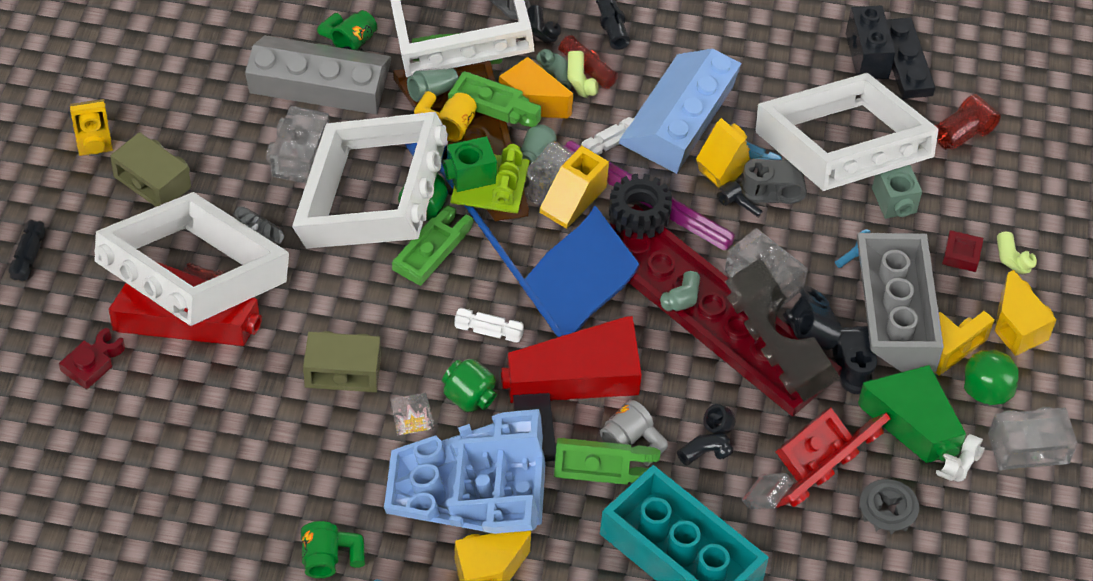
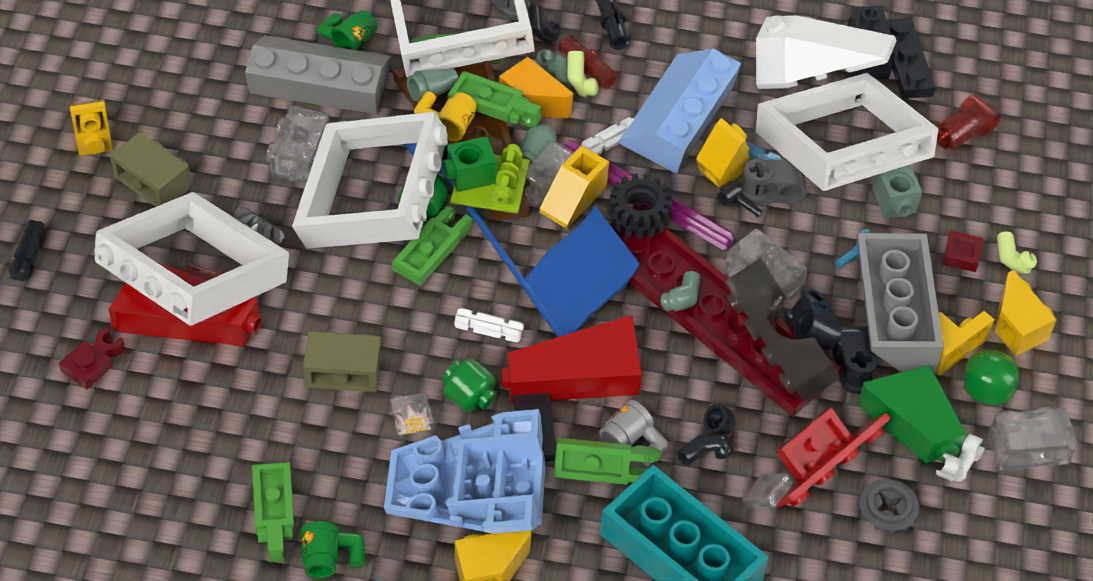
(273, 507): none -> bright green hinge
(806, 47): none -> white wedge

